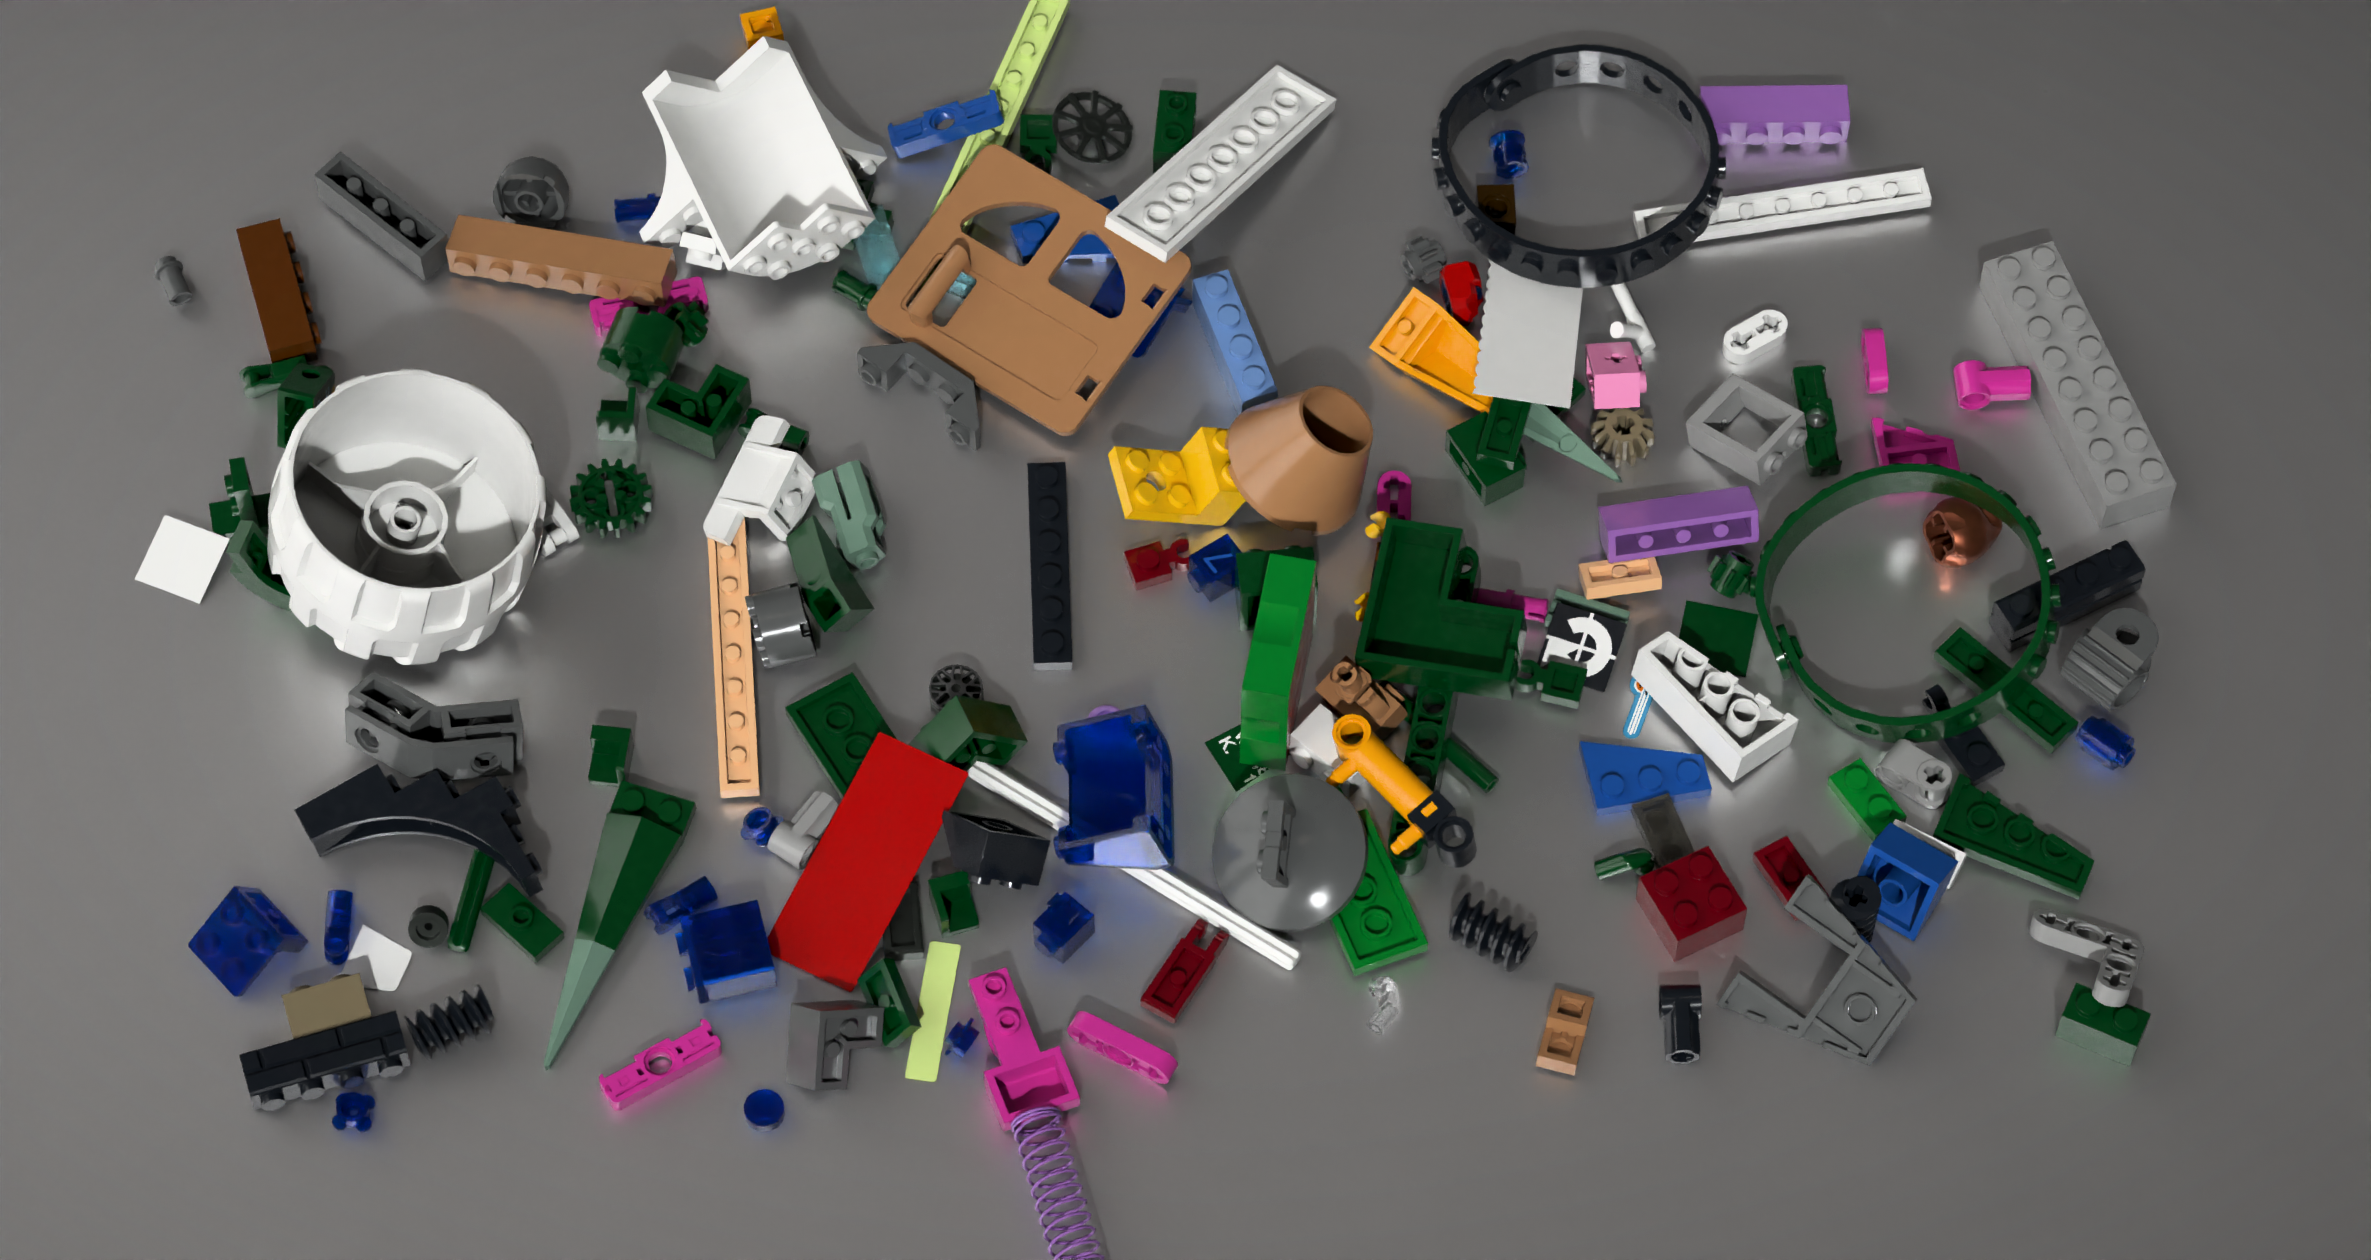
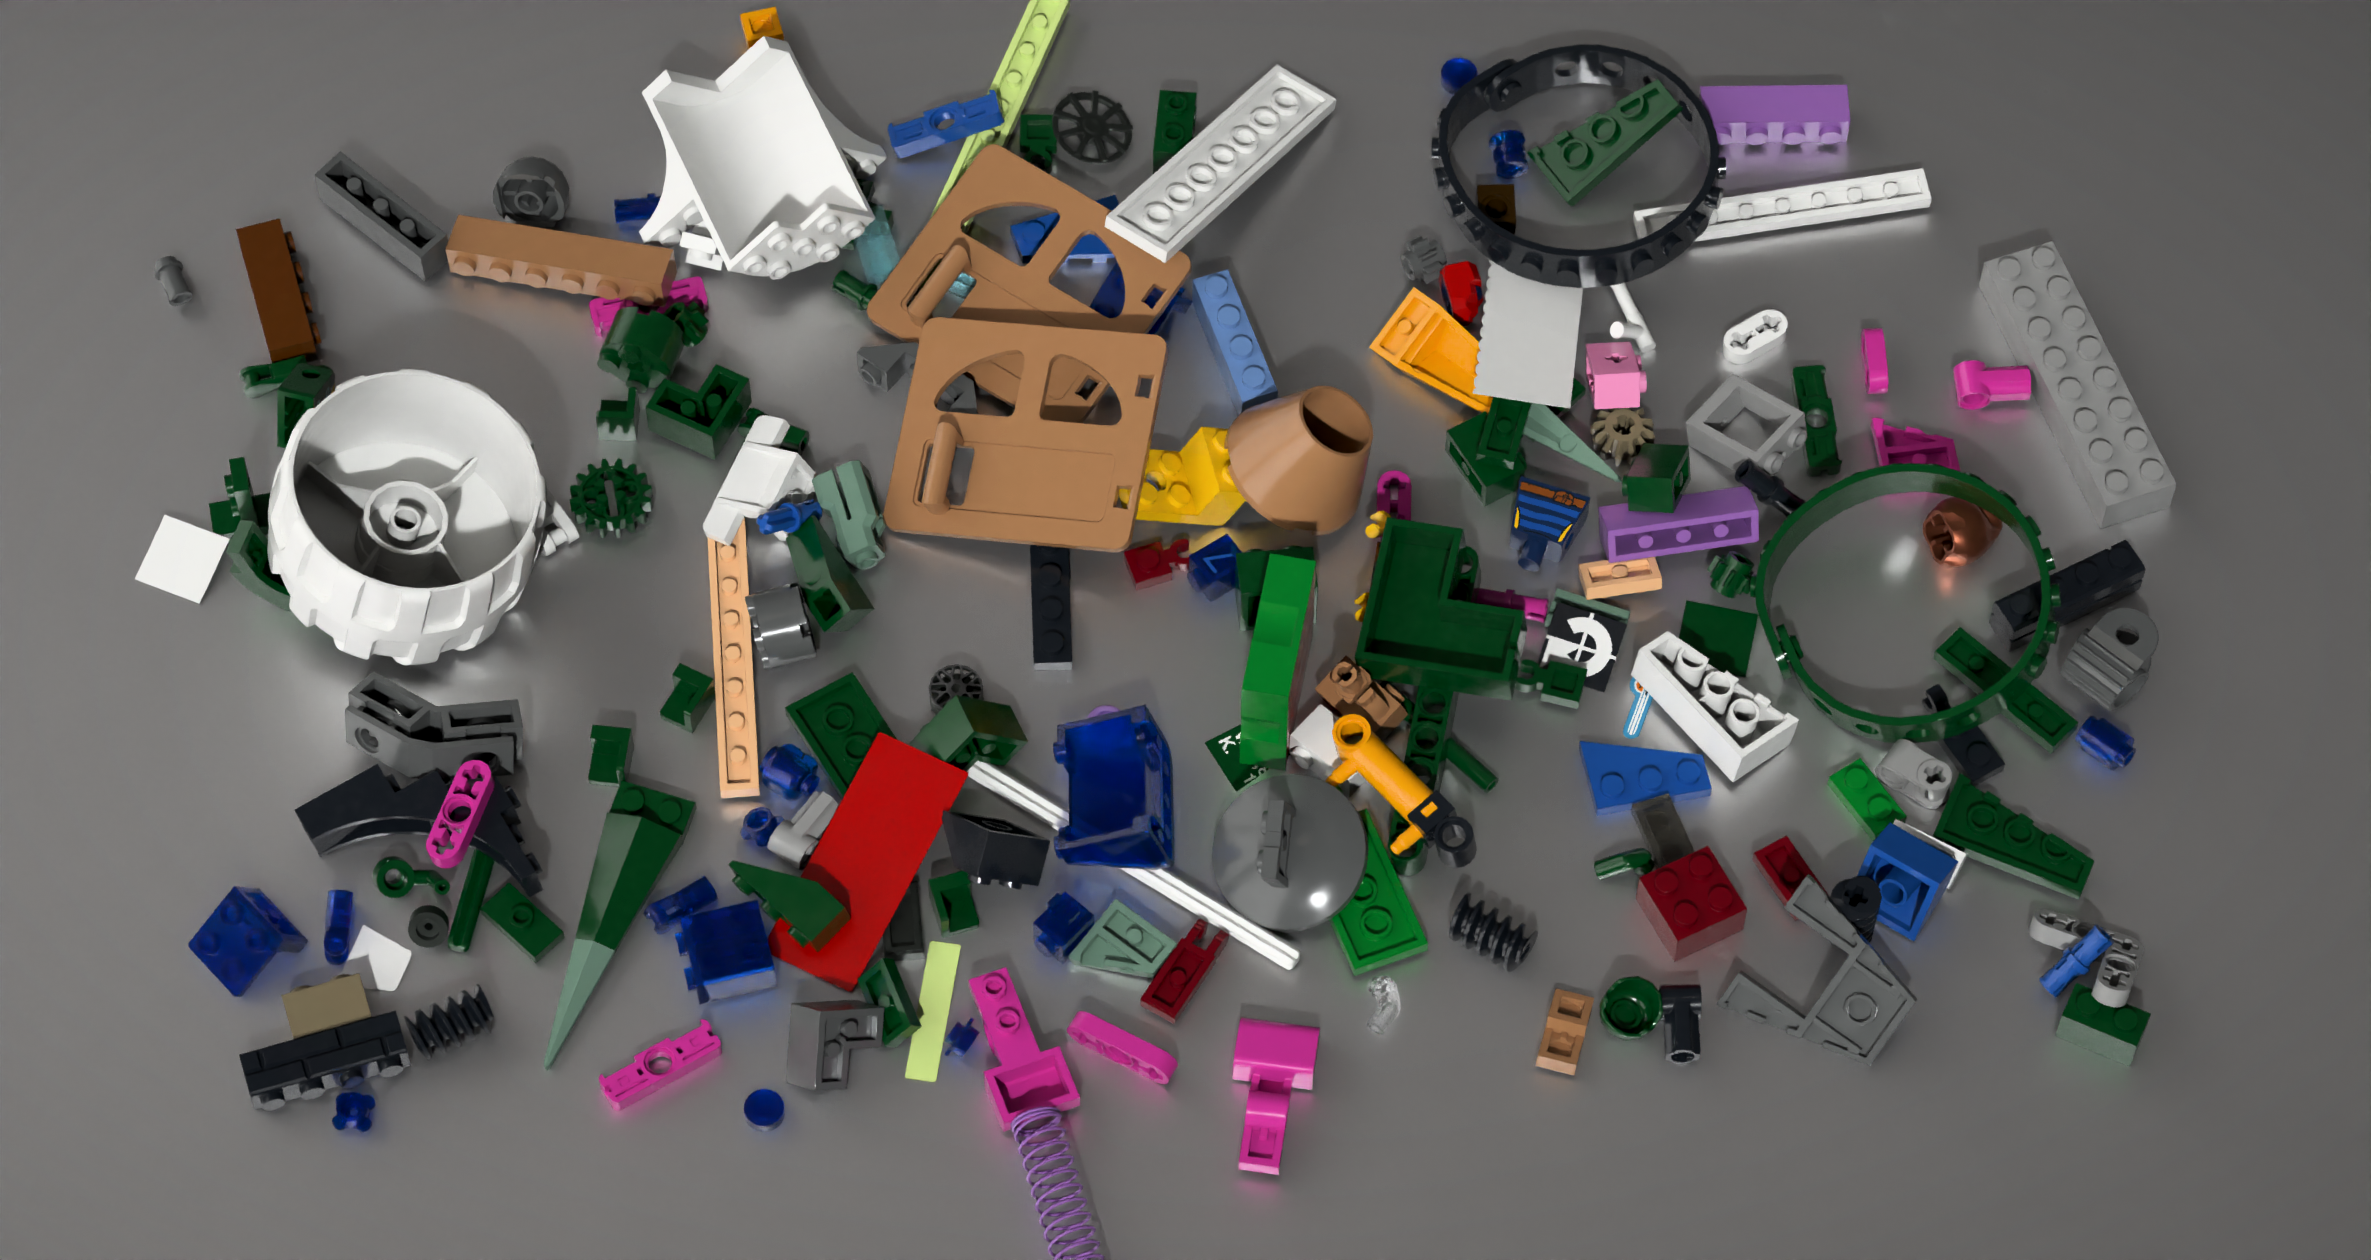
(405, 878): none -> dark green plate
(461, 831): none -> dark pink beam
(690, 698): none -> dark green panel
(788, 517): none -> blue axle
(789, 772): none -> clear blue head
(798, 901): none -> dark green slope
(1027, 474): none -> medium nougat door
(1123, 944): none -> sand green wing
(1274, 1060): none -> dark pink plate
(1456, 74): none -> clear blue tile
(1545, 522): none -> dark blue torso
(1594, 150): none -> dark green wing
(1631, 1008): none -> dark green hair
(1657, 478): none -> dark green brick
(1769, 489): none -> black pin
(2076, 960): none -> blue pin

